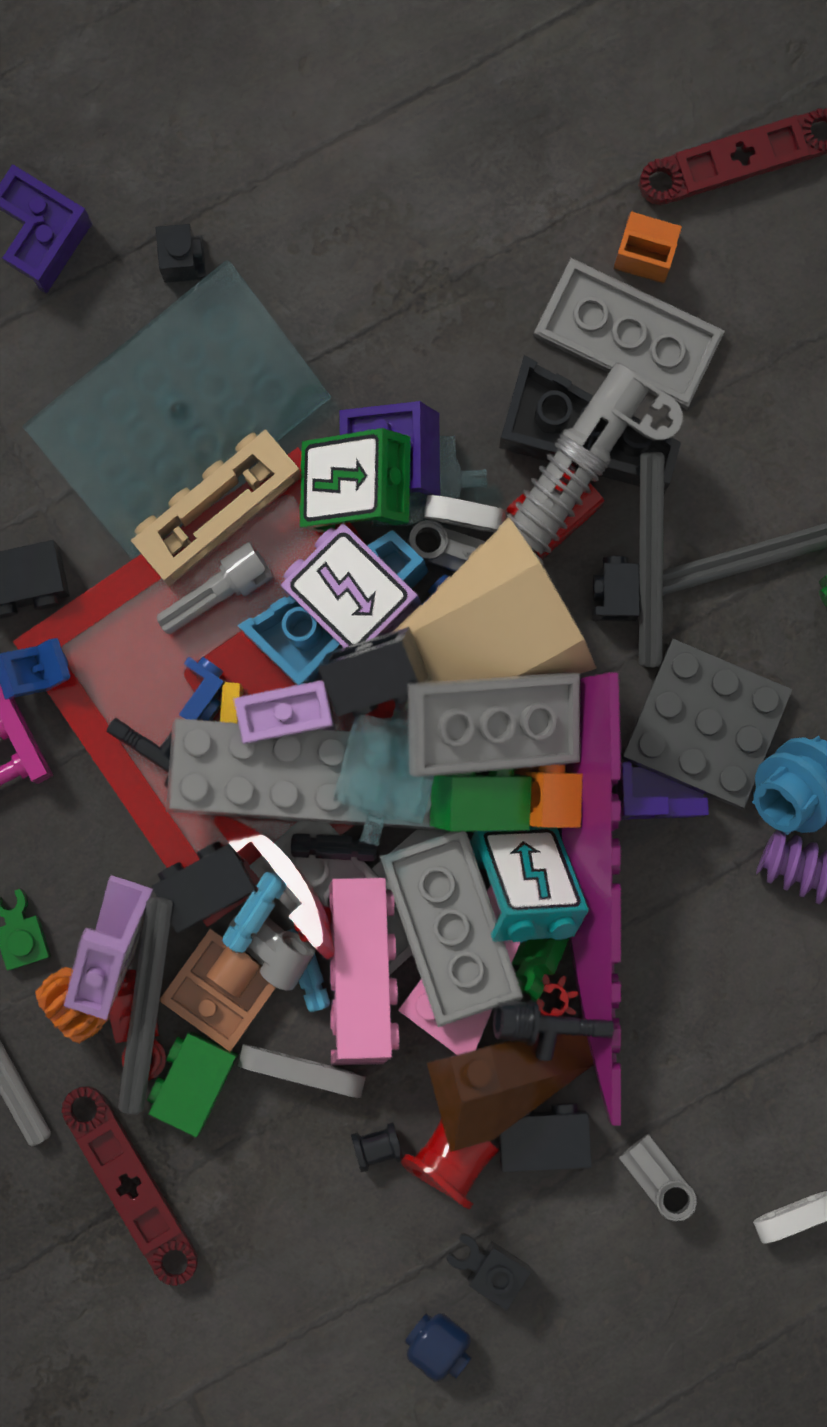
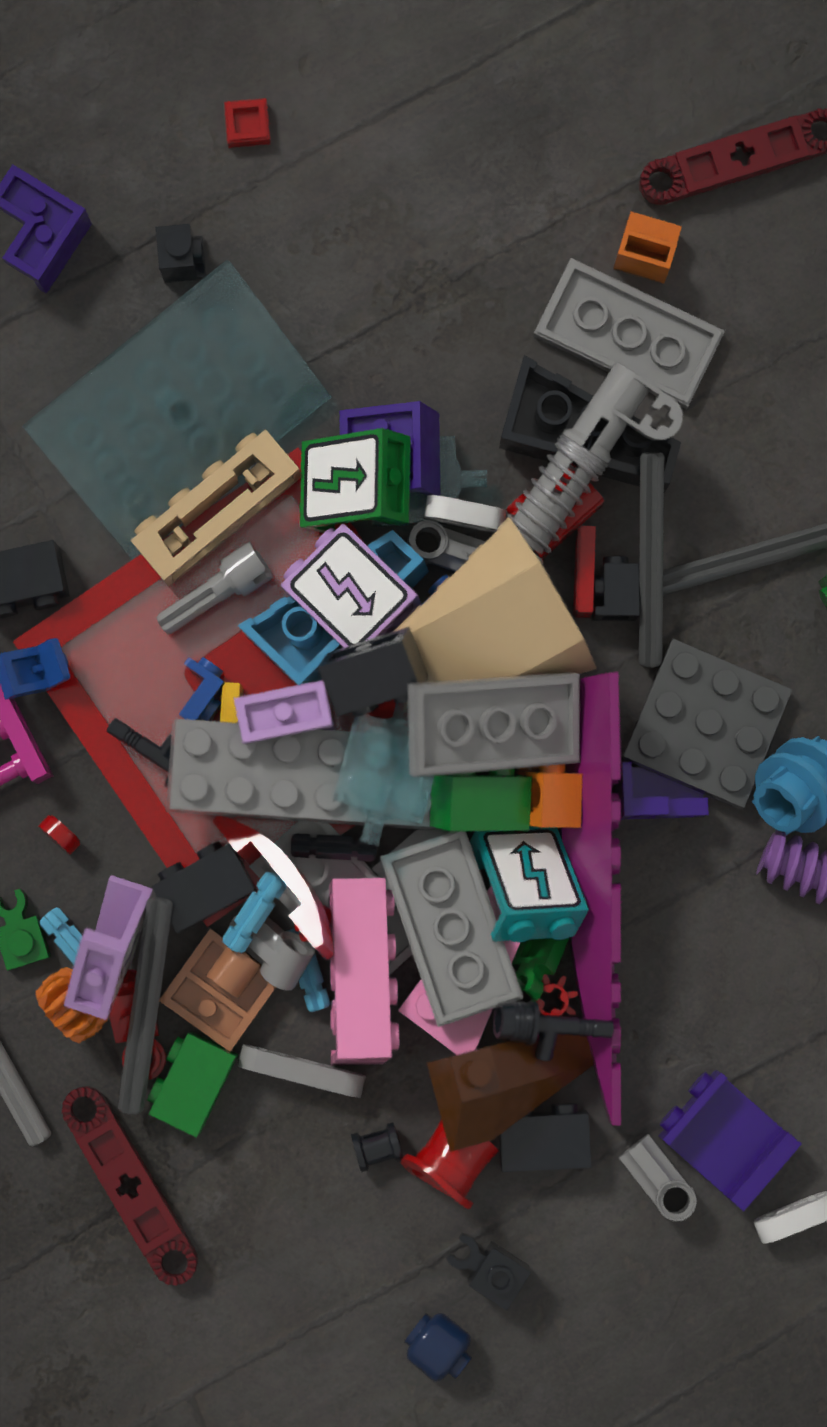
(60, 834): none -> red tile
(67, 937): none -> medium azure axle
(247, 123): none -> red tile
(584, 571): none -> red tile
(728, 1138): none -> dark purple panel

